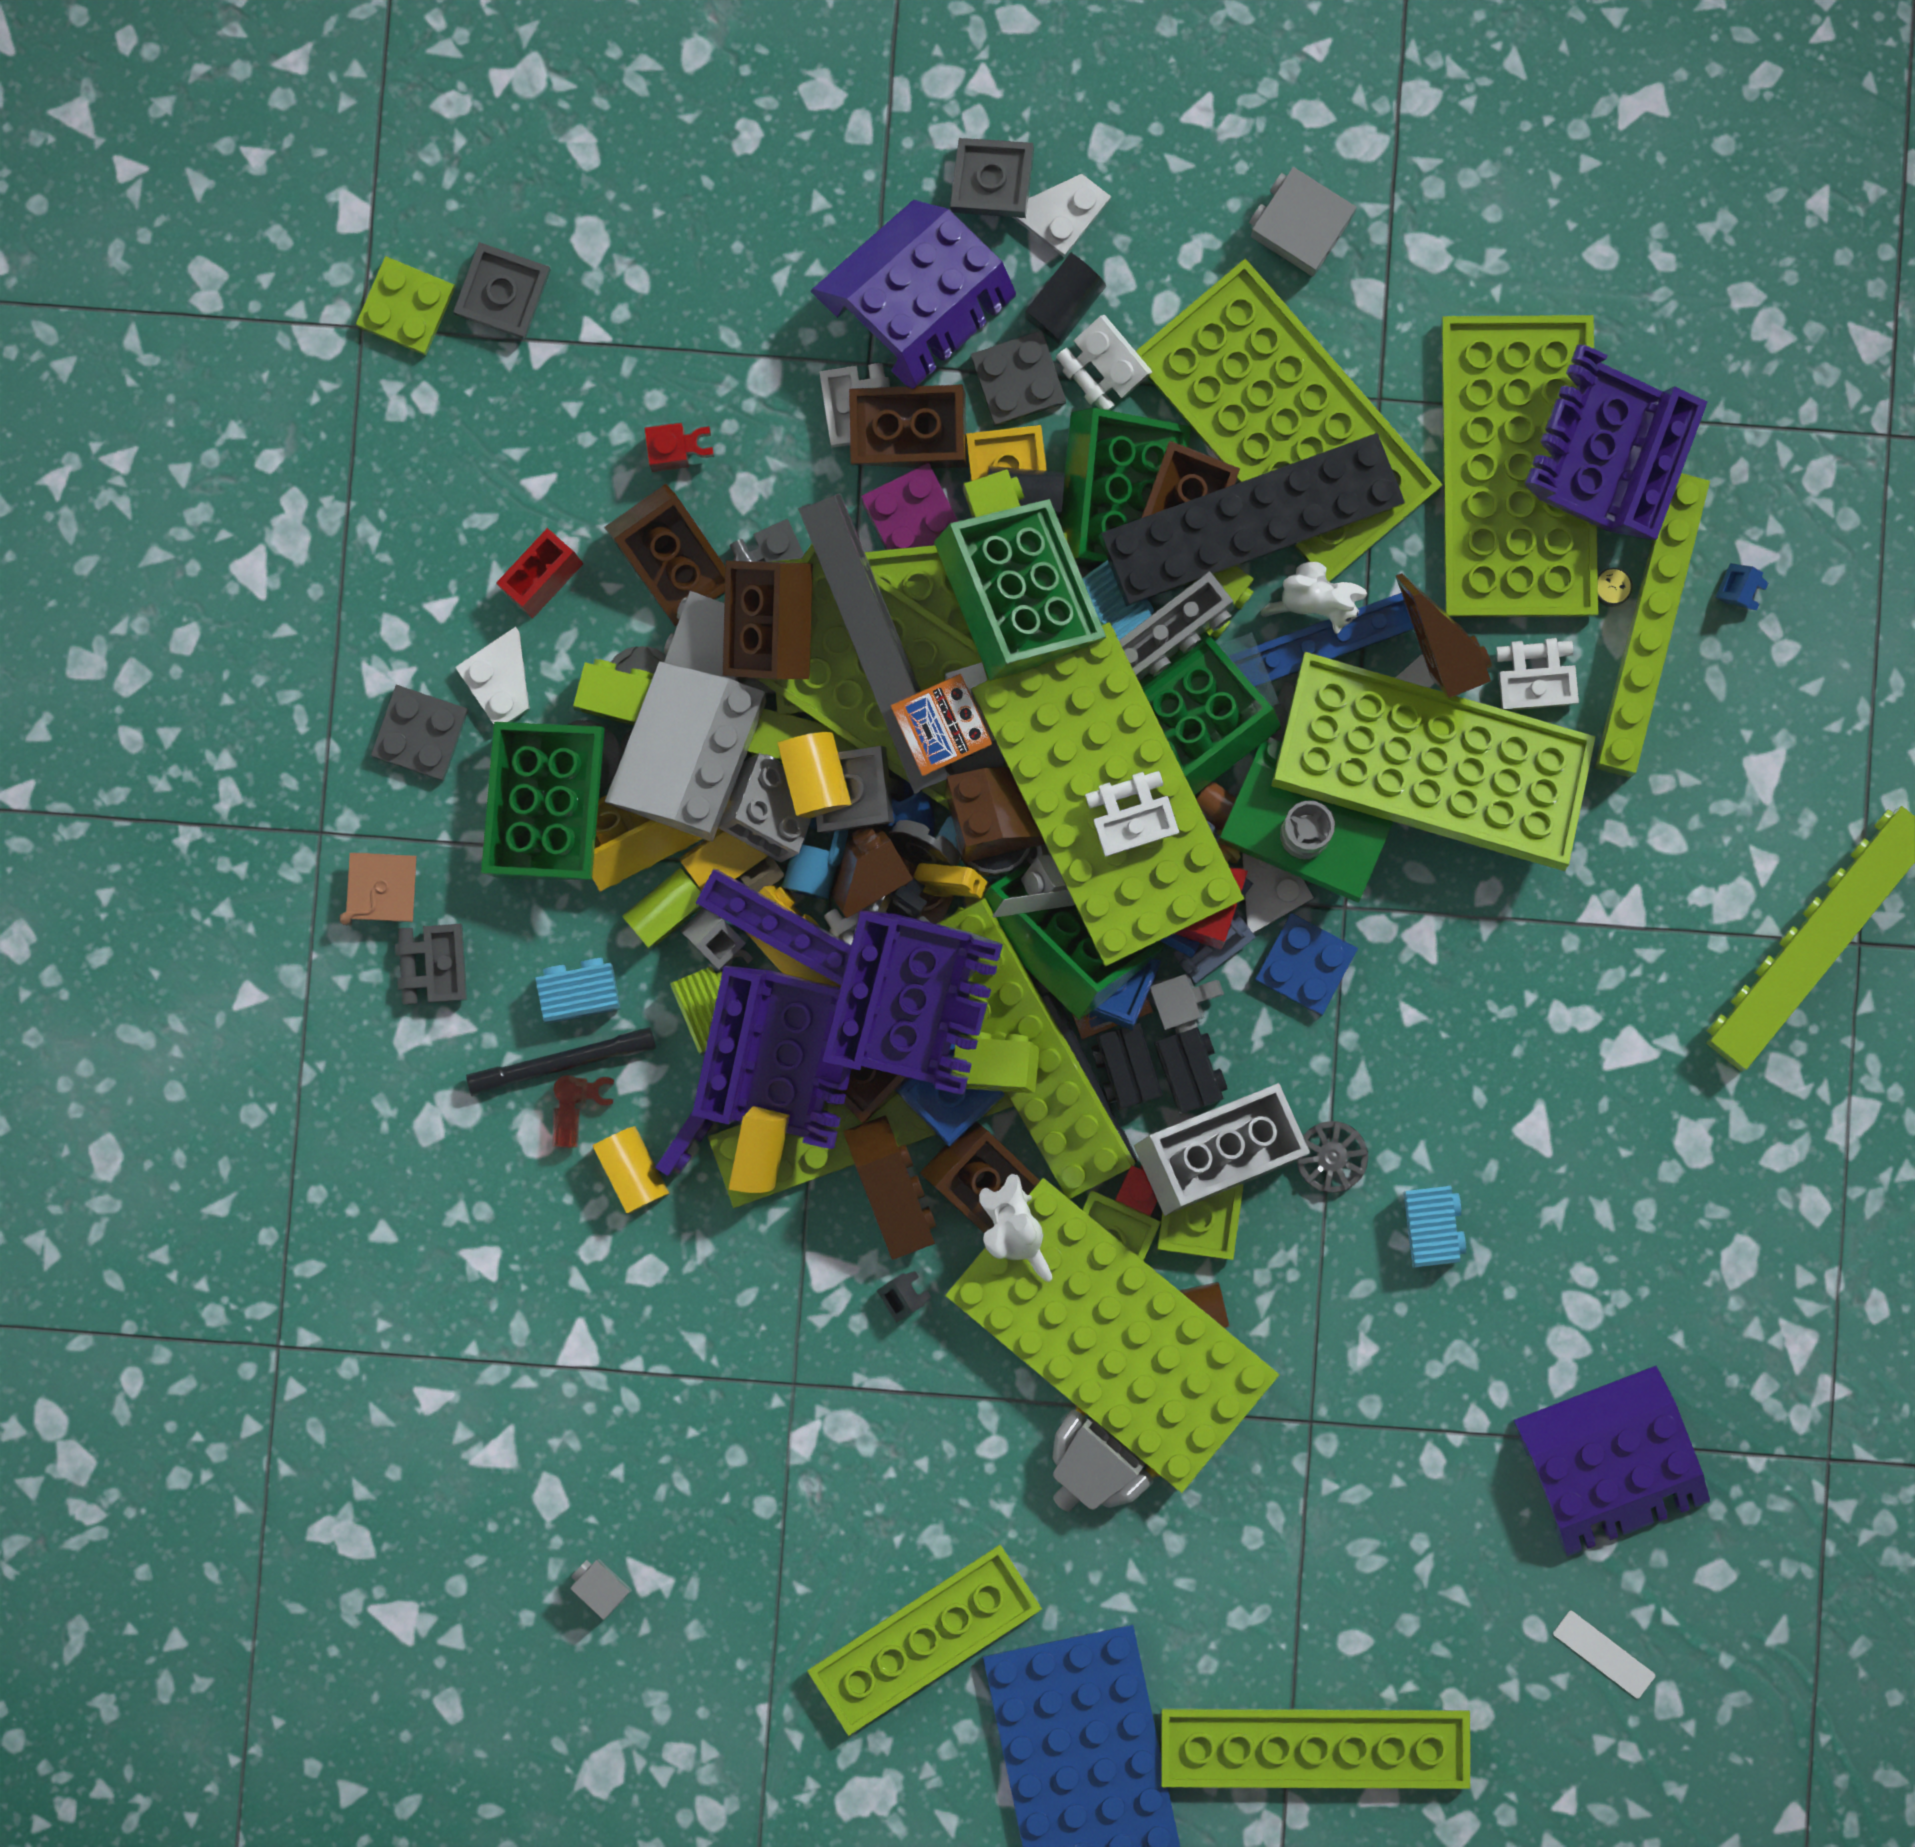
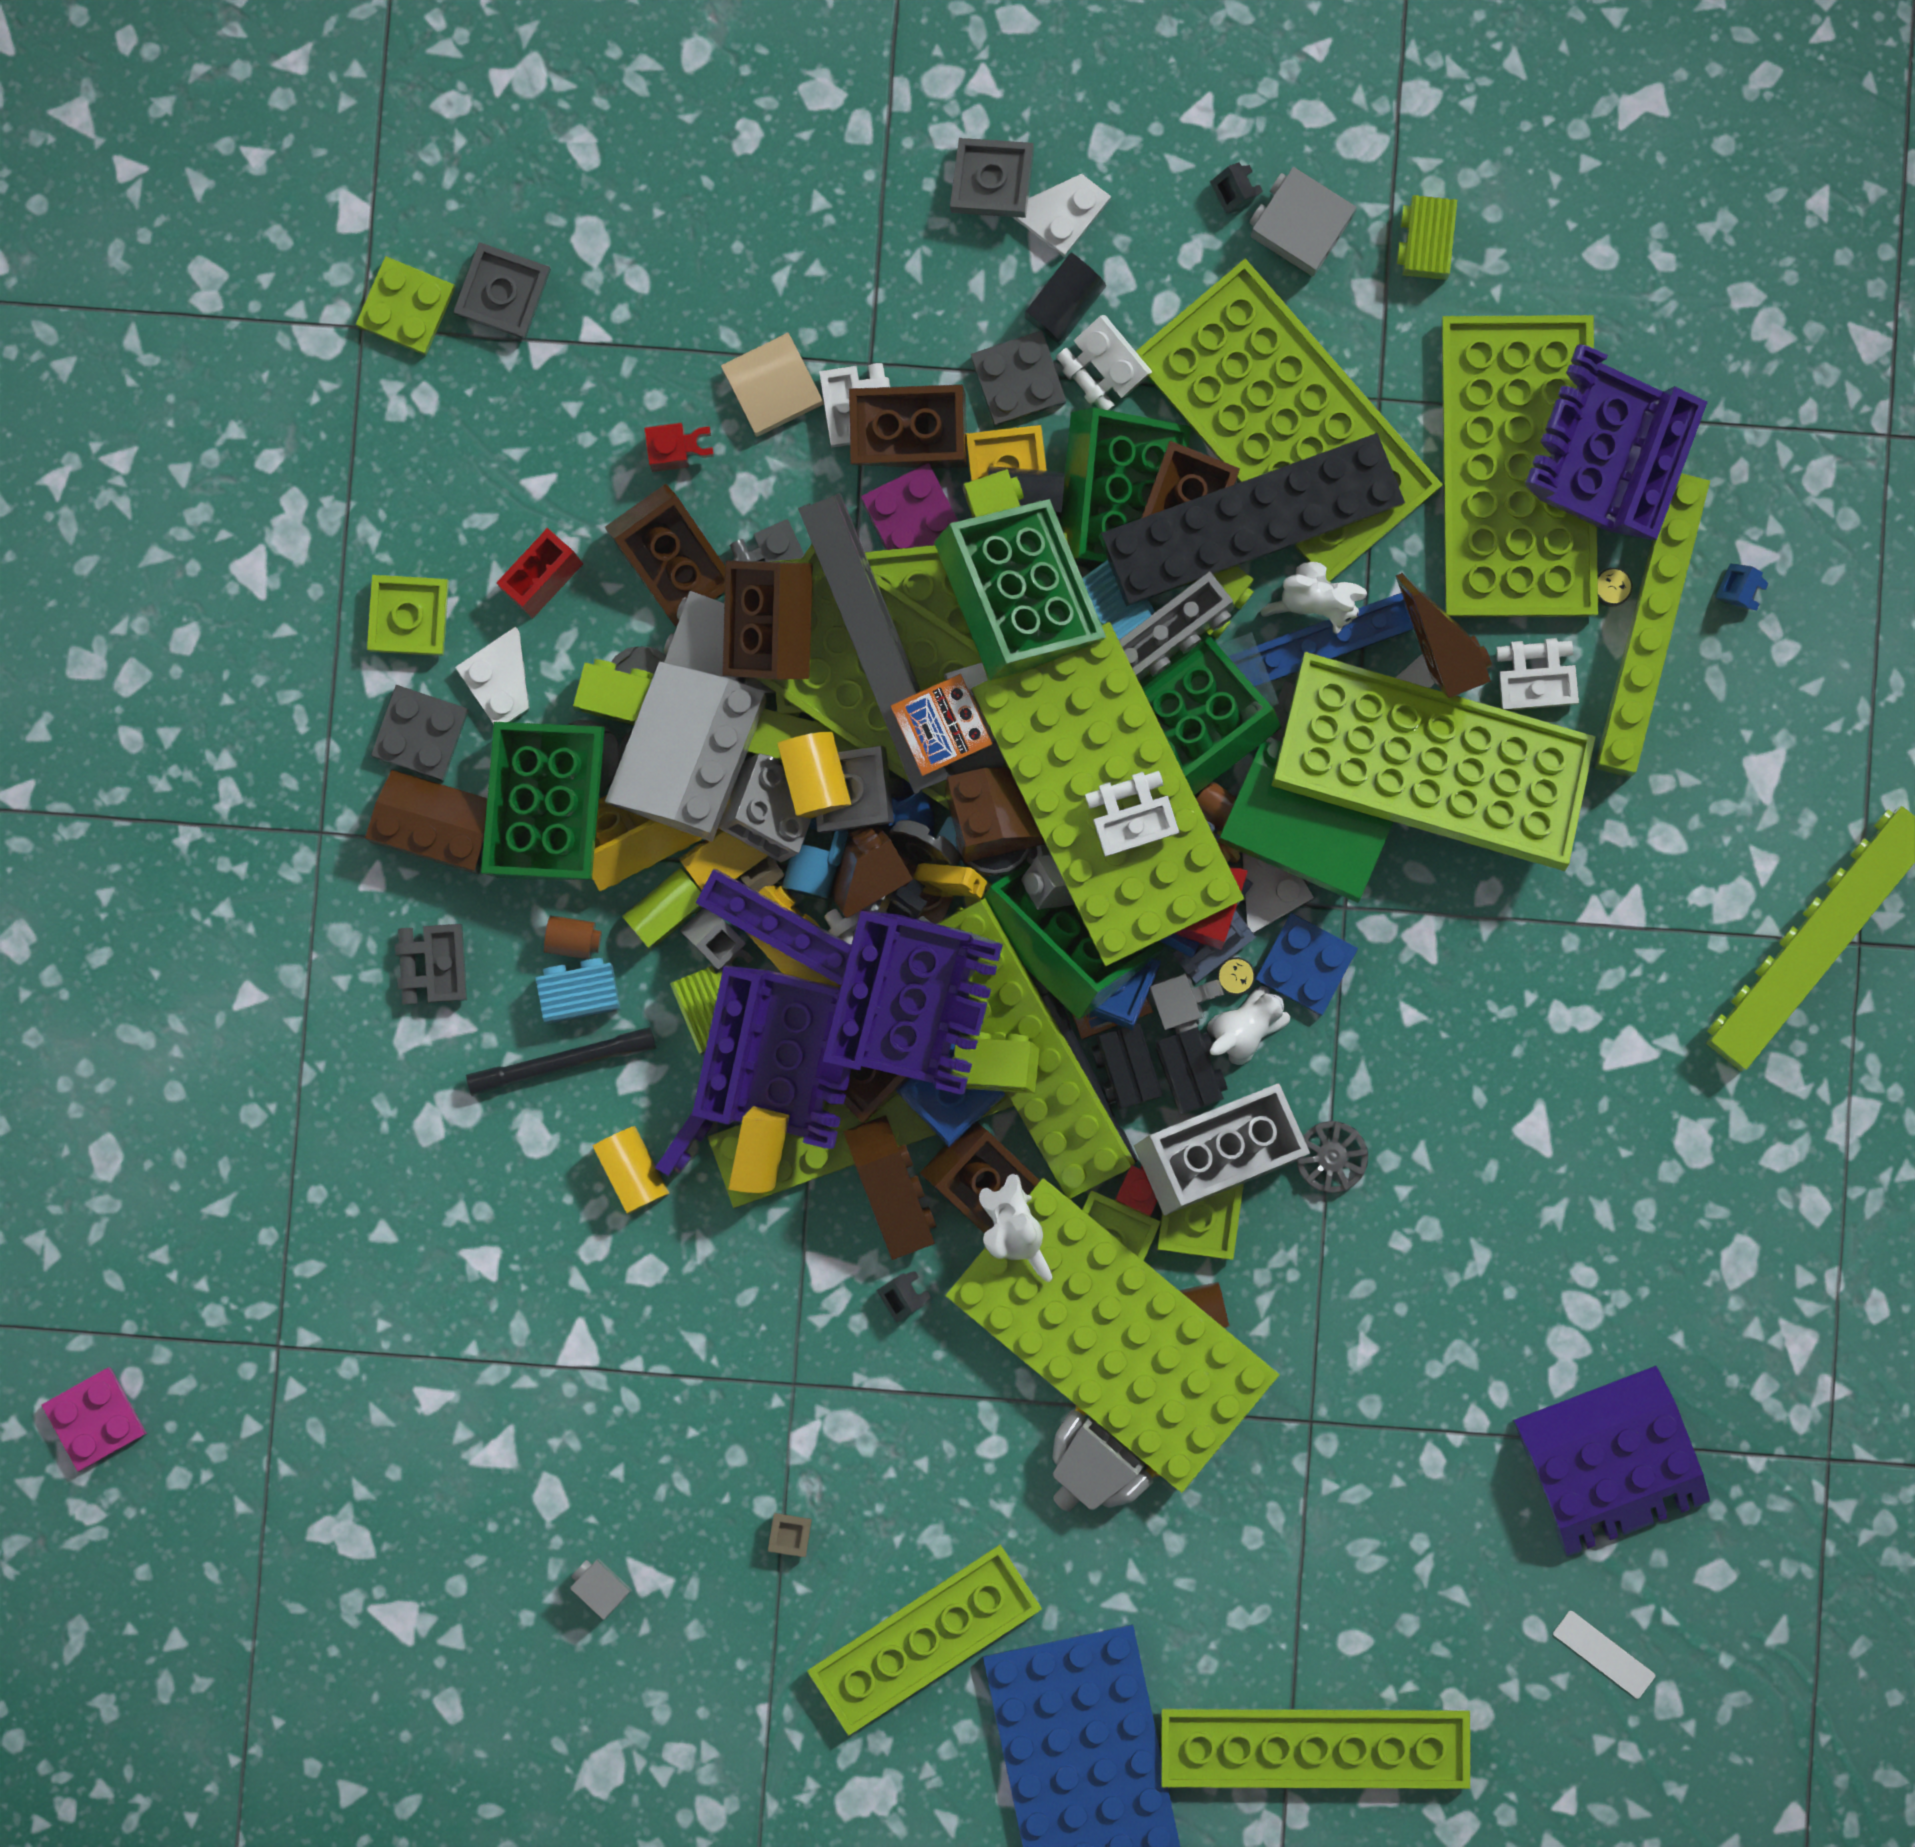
(94, 1419): none -> dark pink plate
(380, 888): nougat hat -> none
(407, 615): none -> lime plate
(429, 821): none -> reddish brown slope
(568, 1092): clear red bar -> none
(571, 937): none -> dark orange brick
(772, 384): none -> tan slope
(789, 1535): none -> dark tan plate
(919, 287): dark purple slope -> none
(1034, 903): white sticker -> none
(1234, 187): none -> black tile
(1236, 976): none -> light yellow tile
(1242, 1029): none -> white animal
(1307, 830): light grey wheel -> none
(1428, 237): none -> lime brick
(1433, 1226): medium azure brick -> none

